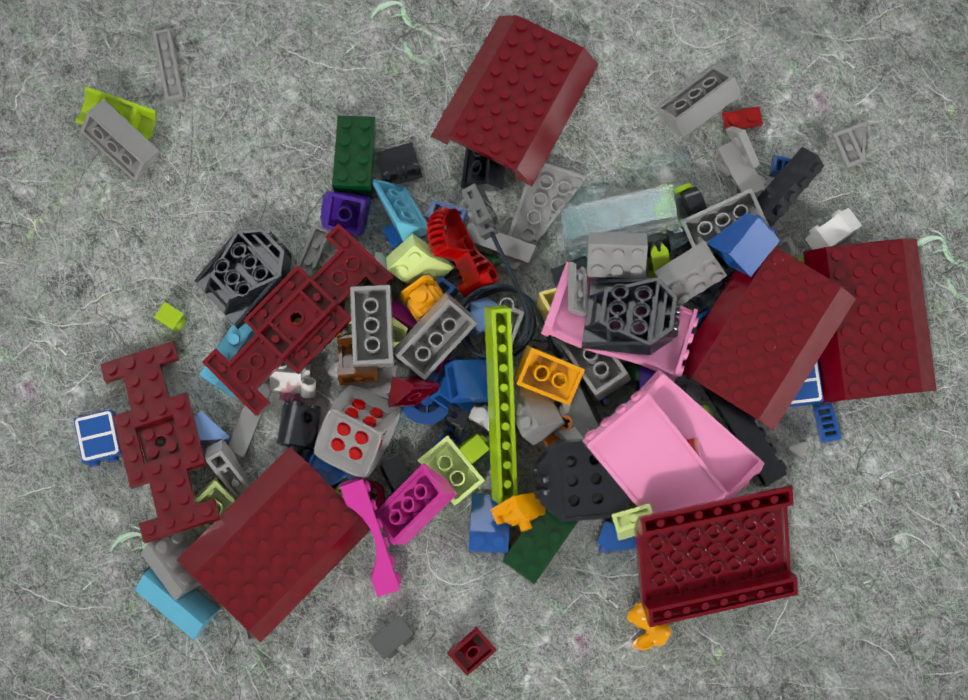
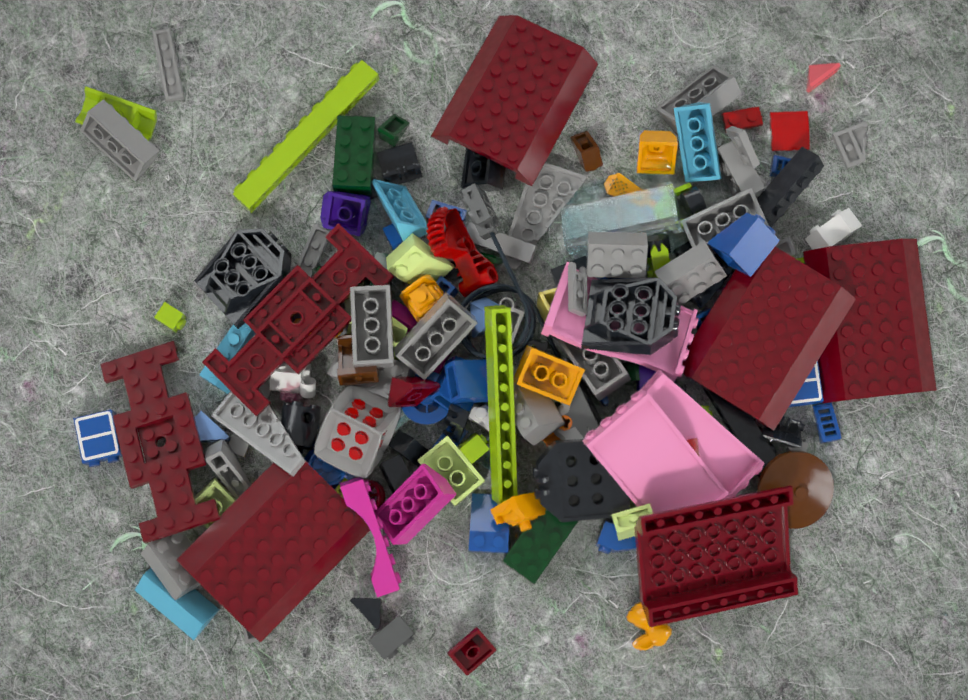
(261, 432): none -> light grey wing
(305, 136): none -> lime brick
(370, 609): none -> black slope
(393, 129): none -> dark green slope
(408, 447): none -> black slope
(587, 151): none -> reddish brown slope
(631, 186): none -> light orange piece
(657, 152): none -> light orange brick
(697, 142): none -> medium azure slope
(787, 434): none -> black hinge
(789, 130): none -> red slope
(810, 481): none -> reddish brown dish
(819, 73): none -> coral slope

